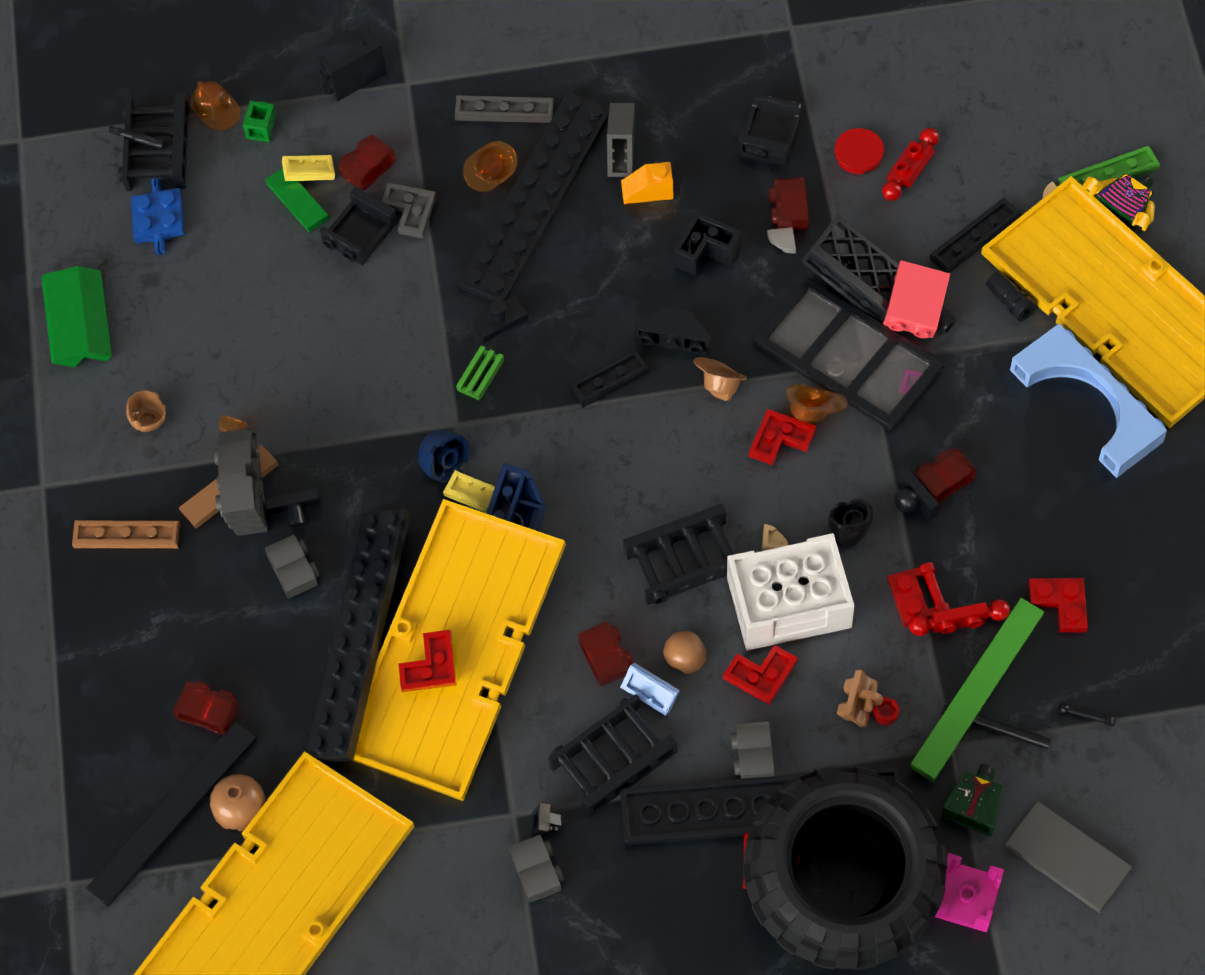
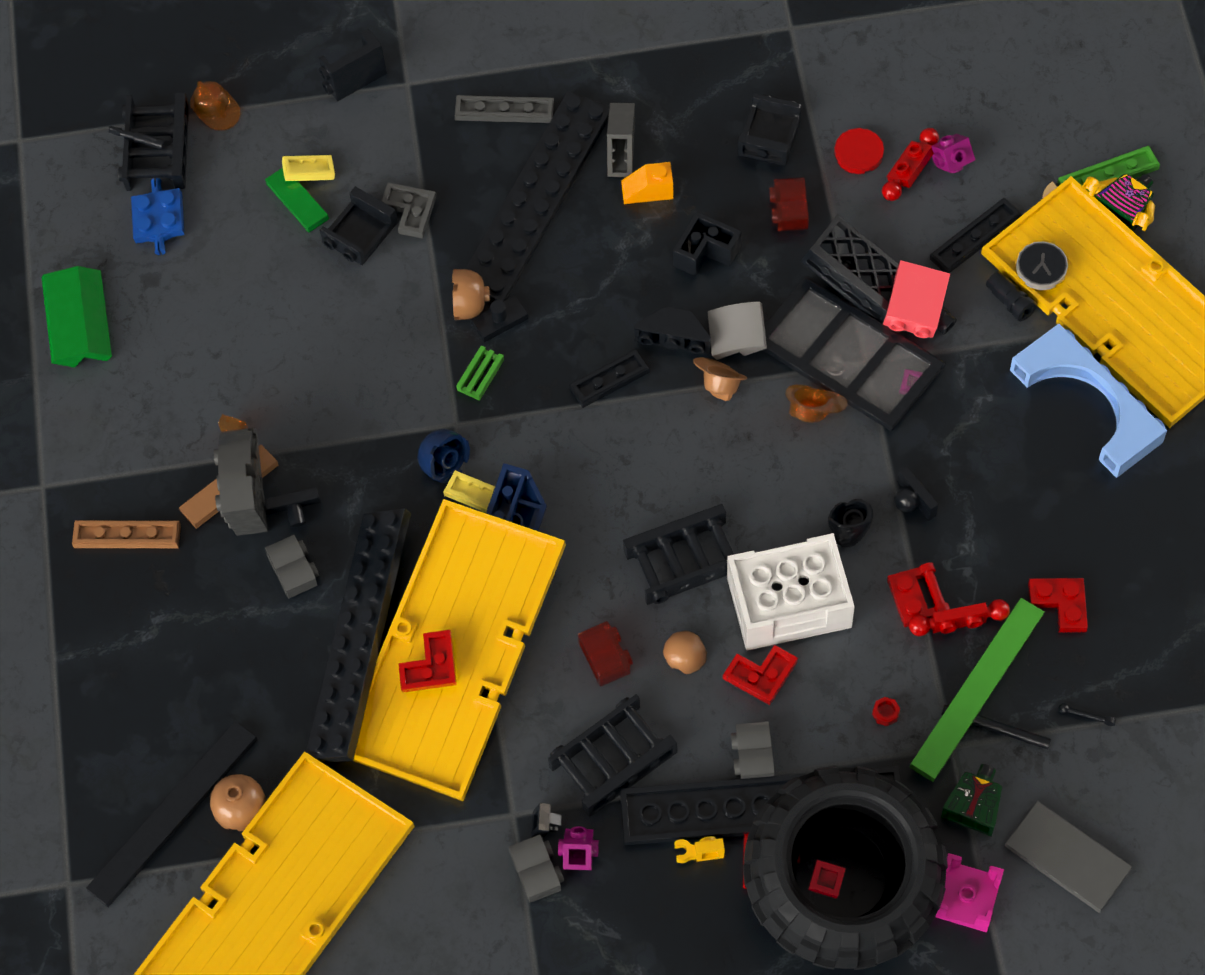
(145, 411): medium nougat hair -> none
(206, 707): clear red brick -> none
(259, 121): green brick -> none
(366, 162): clear red brick -> none
(468, 294): none -> medium nougat cylinder
(490, 166): clear orange piece -> none
(578, 848): none -> magenta brick
(650, 689): light blue plate -> none
(706, 849): none -> yellow plate
(737, 329): none -> light grey slope
(772, 538): tan tile -> none
(779, 430): red plate -> none
(783, 239): light grey tile -> none
(827, 879): none -> dark red tile
(861, 698): medium nougat hips -> none
(946, 474): clear red brick -> none
(952, 153): none -> magenta brick
(1041, 265): none -> black tile

